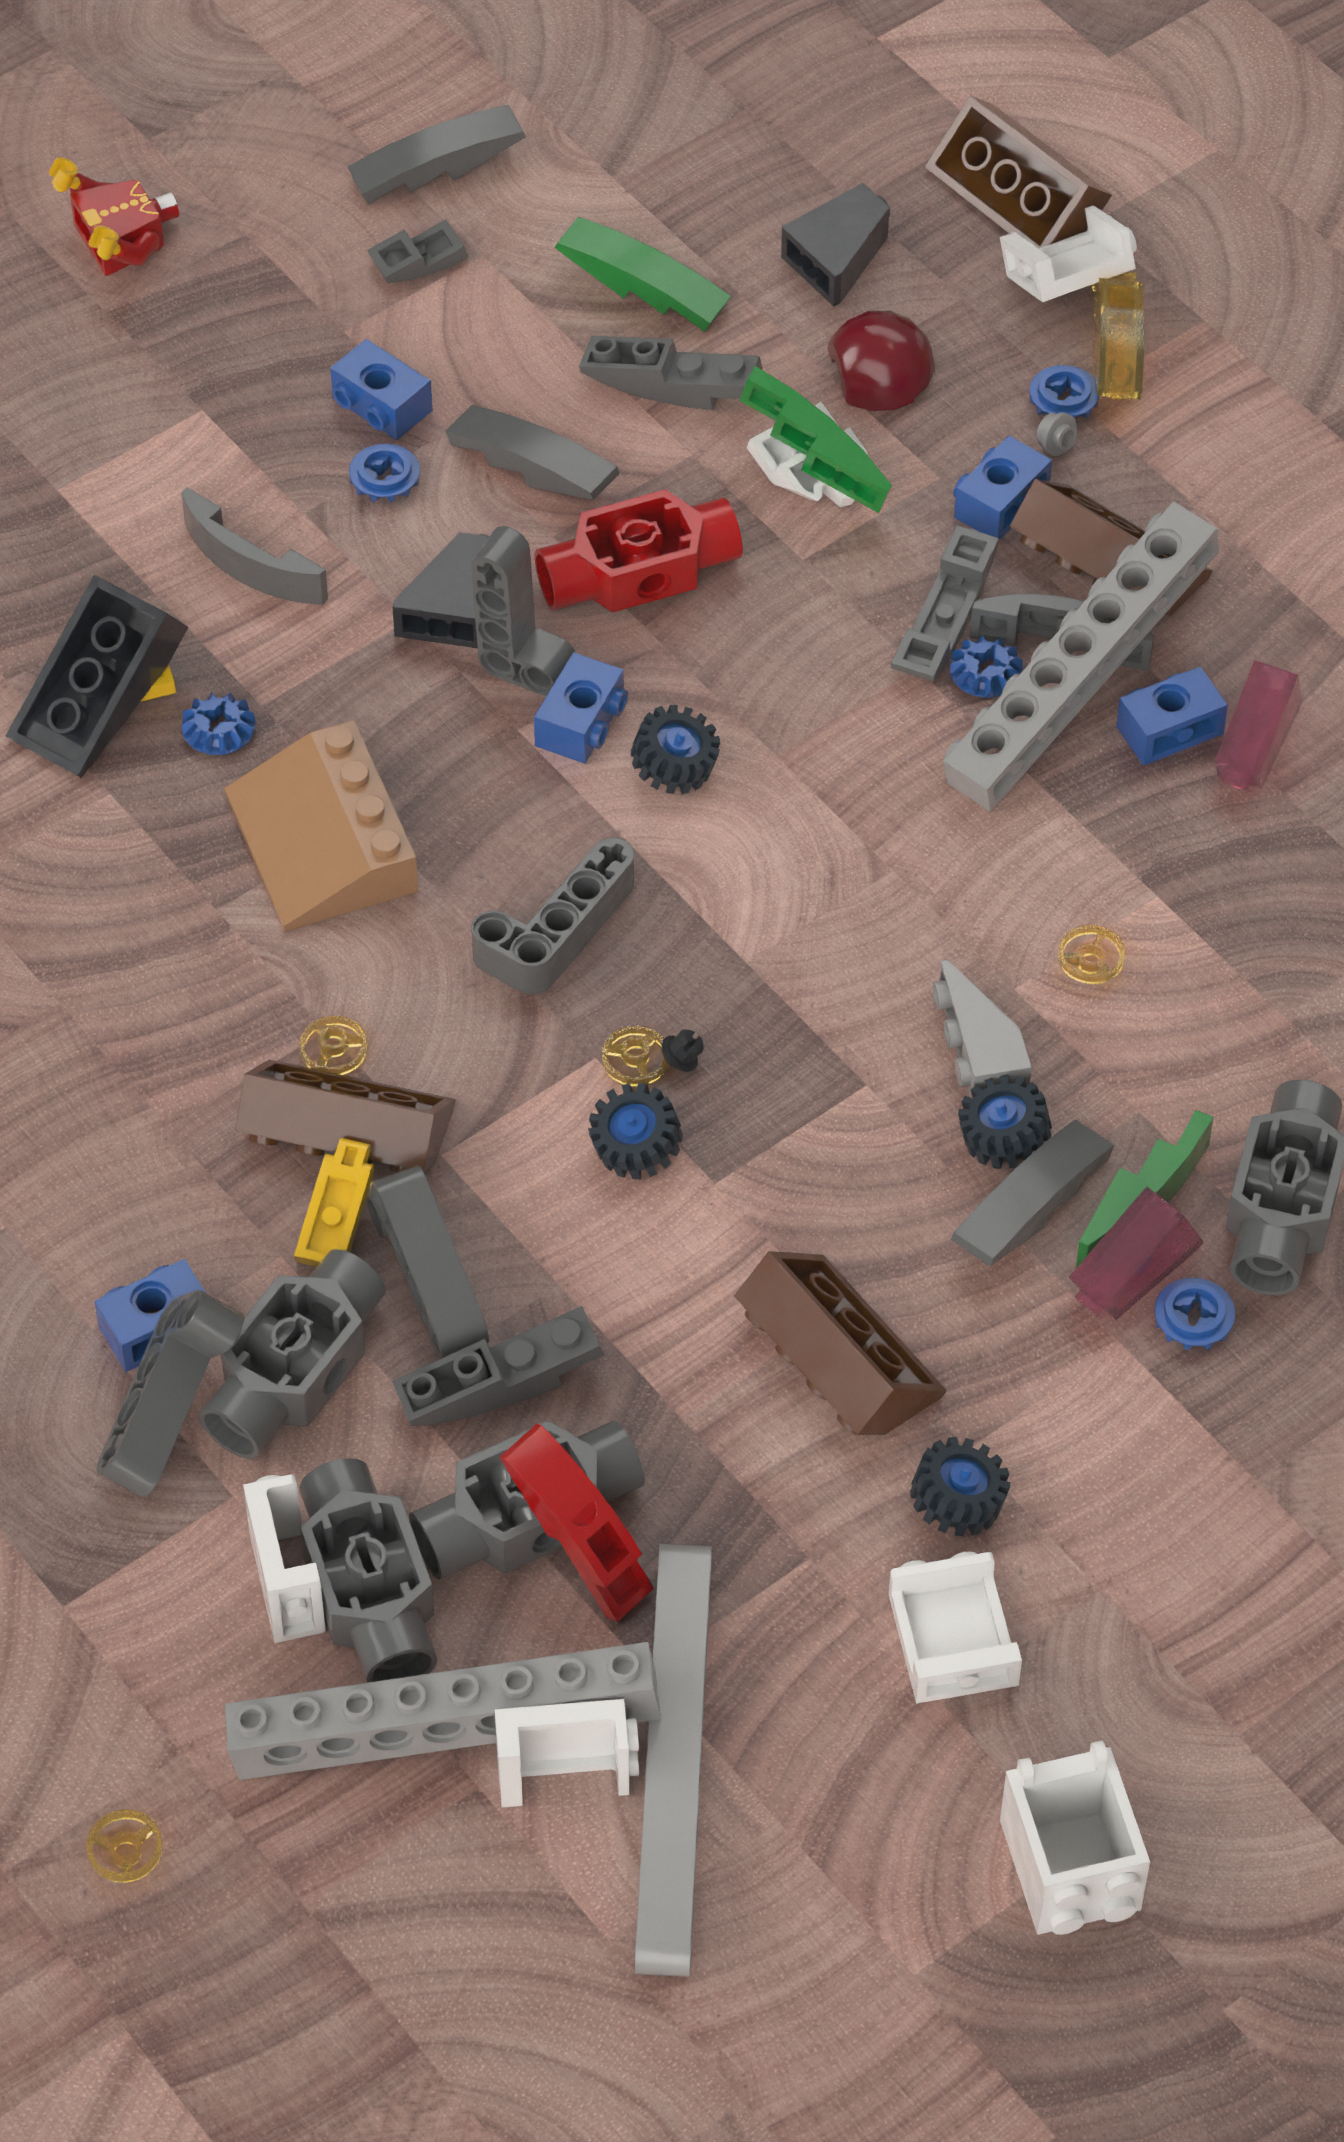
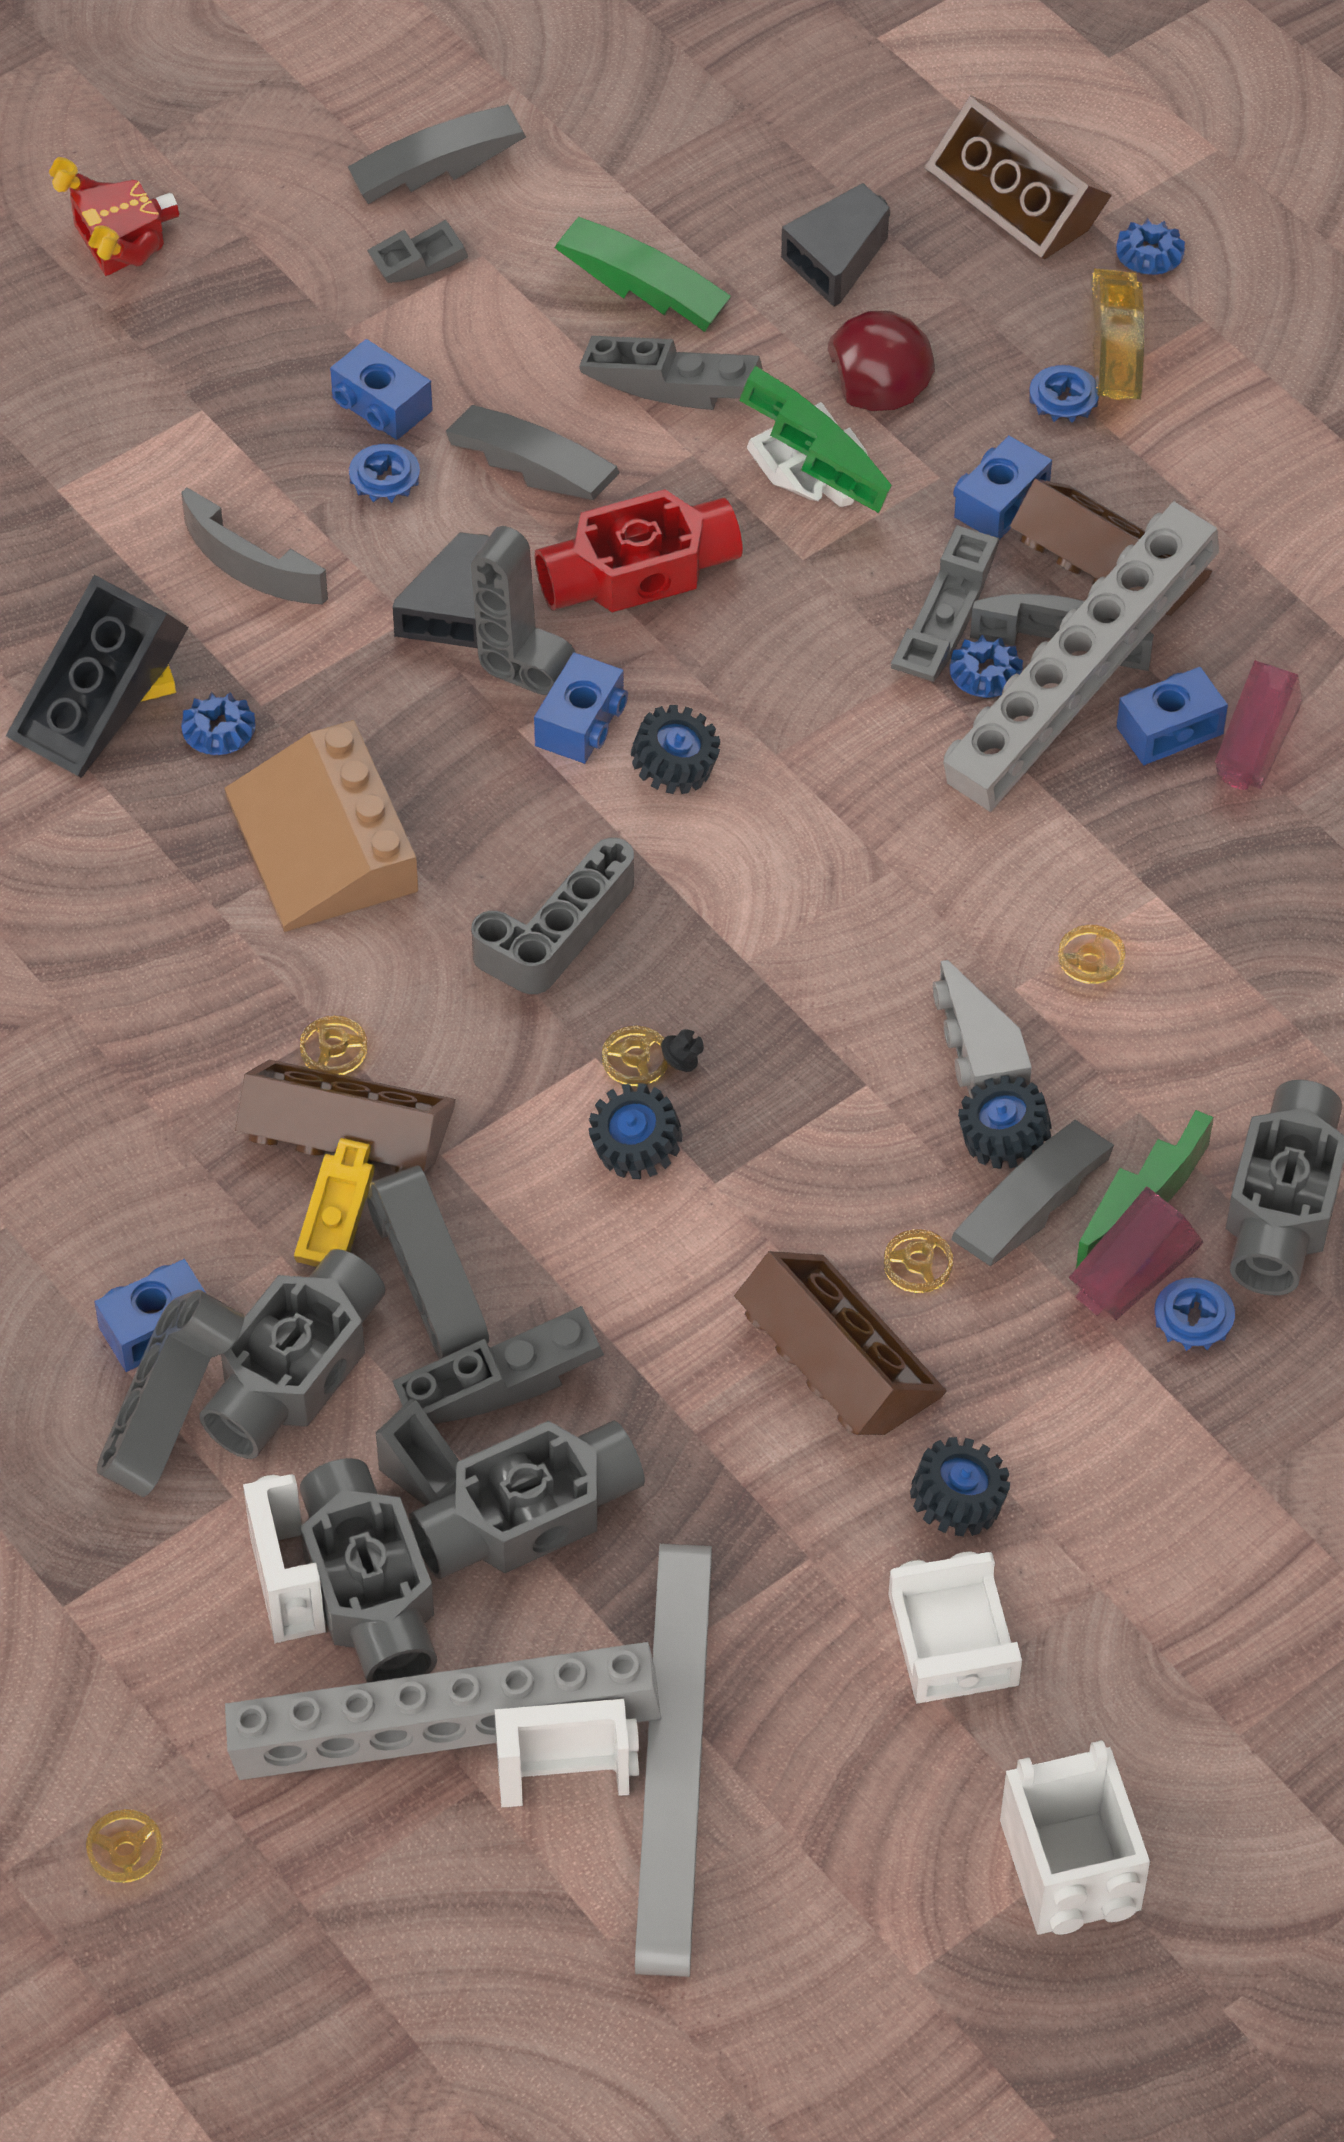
(416, 1455): none -> dark grey slope
(581, 1519): red slope -> none
(923, 1267): none -> clear yellow piece
(1057, 433): light grey plate -> none
(1072, 262): white panel -> none
(1147, 258): none -> blue gear

